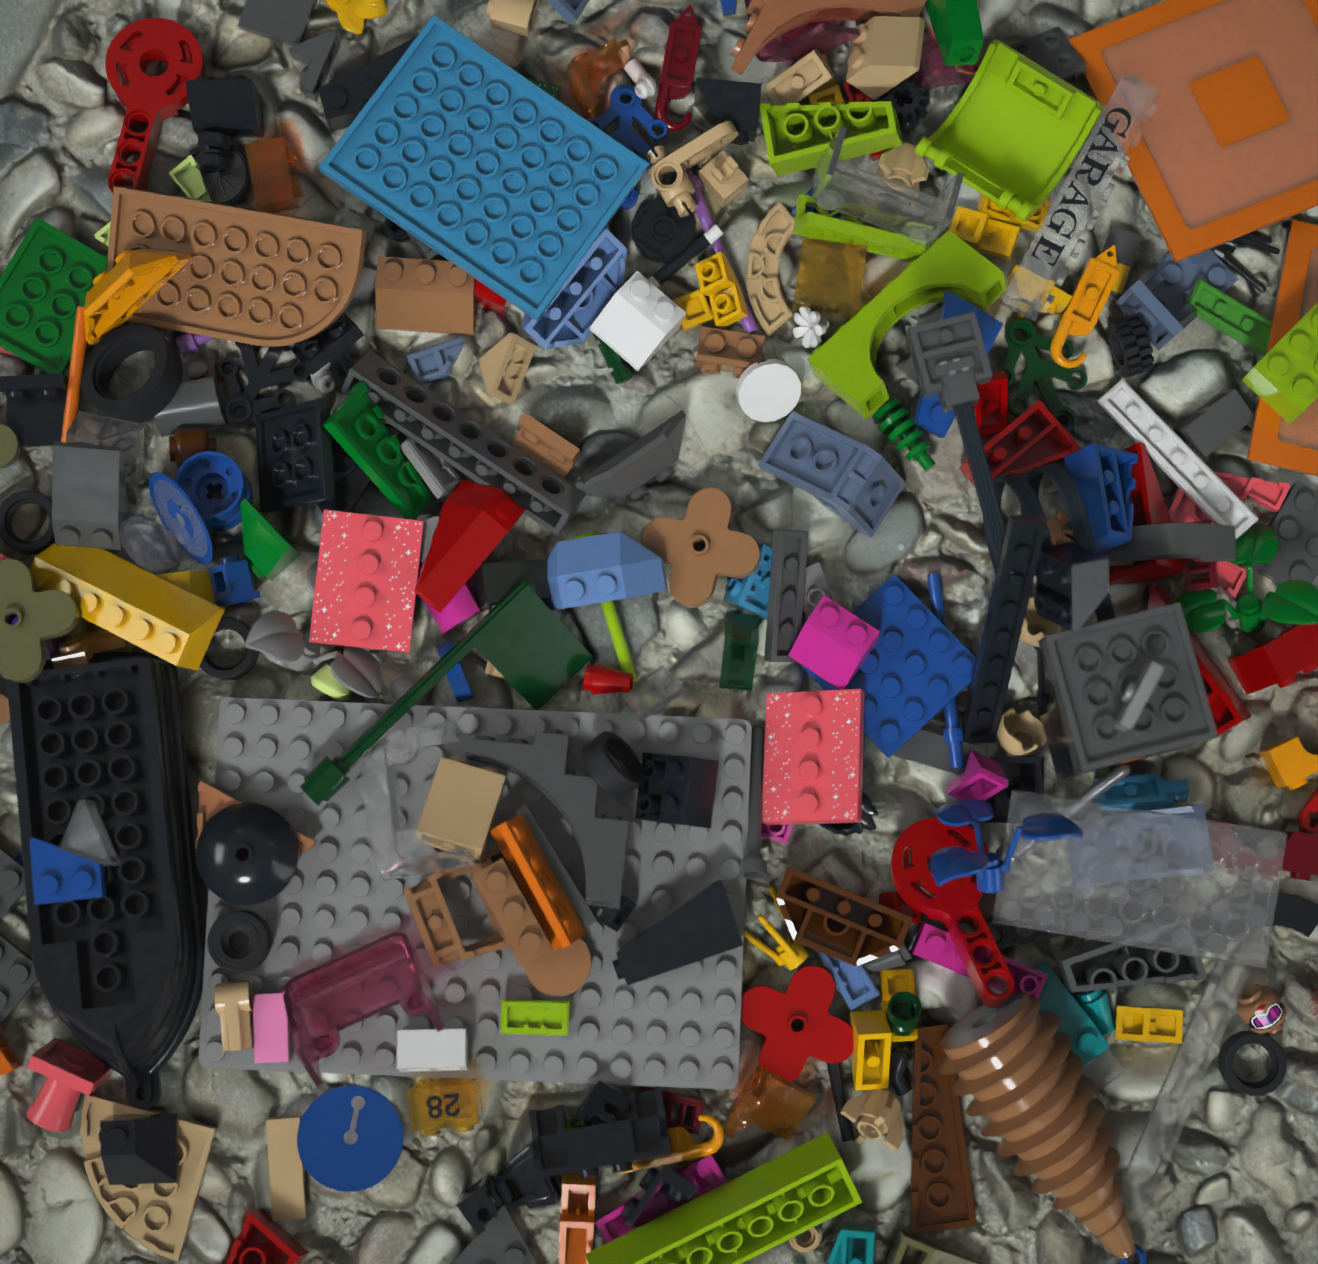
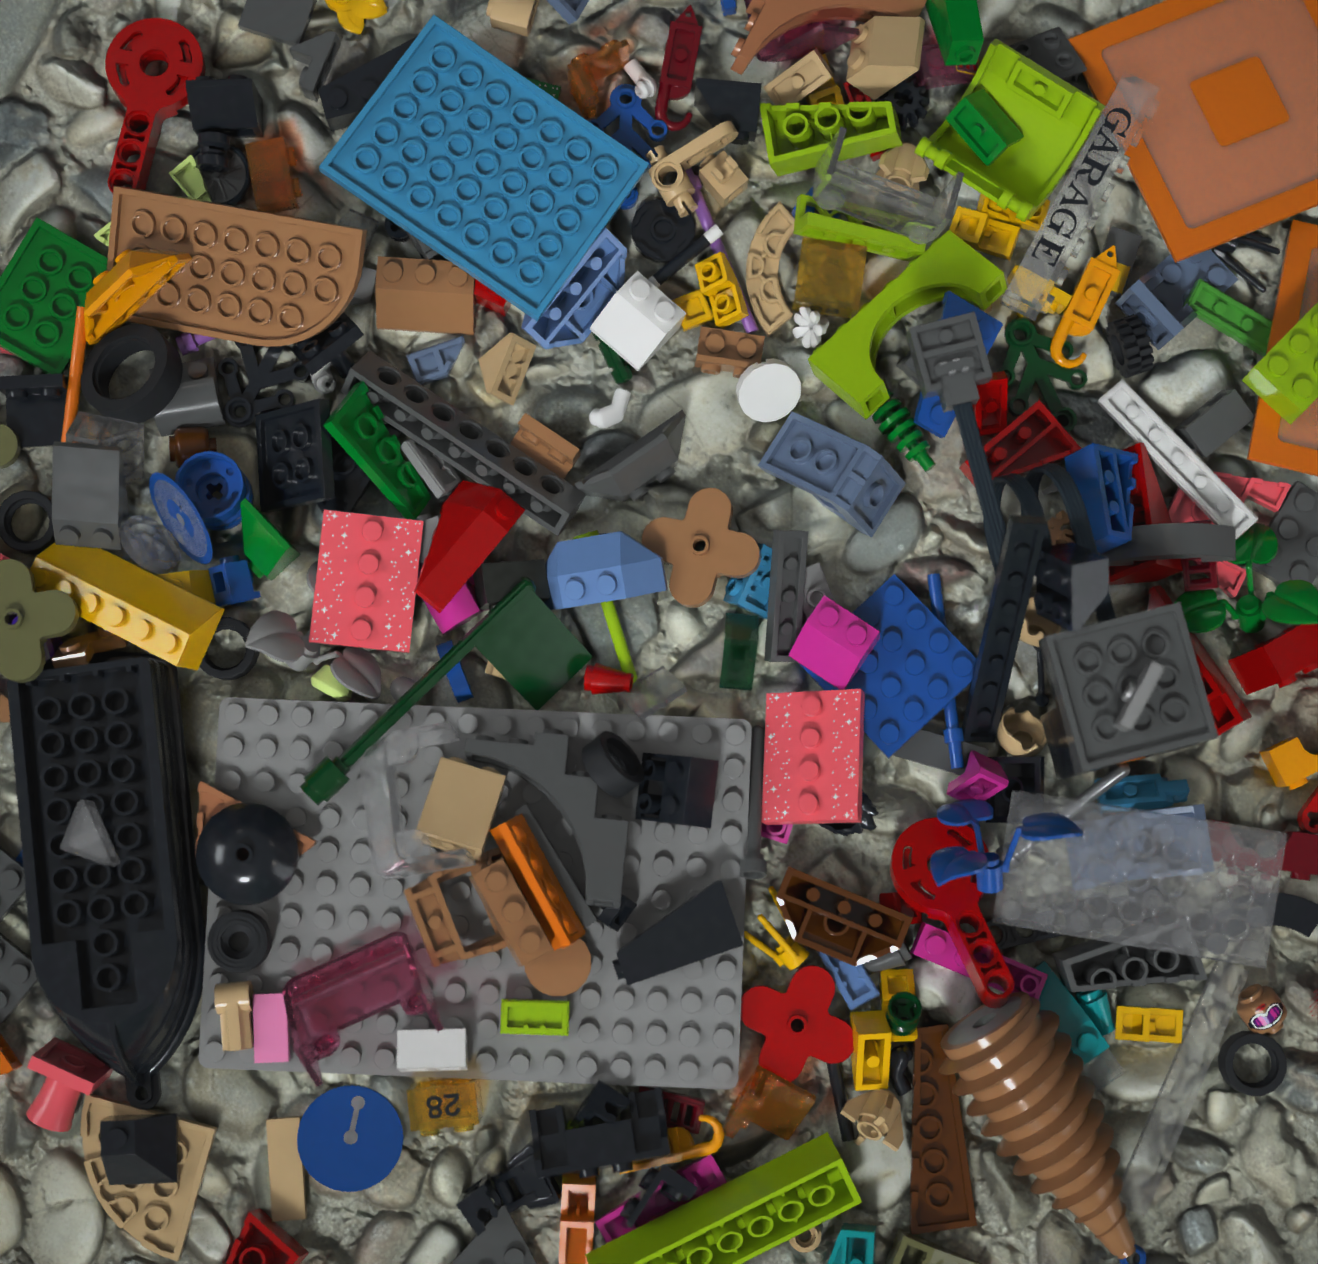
(63, 875): blue wing -> none
(612, 413): none -> white arm
(984, 126): none -> green panel

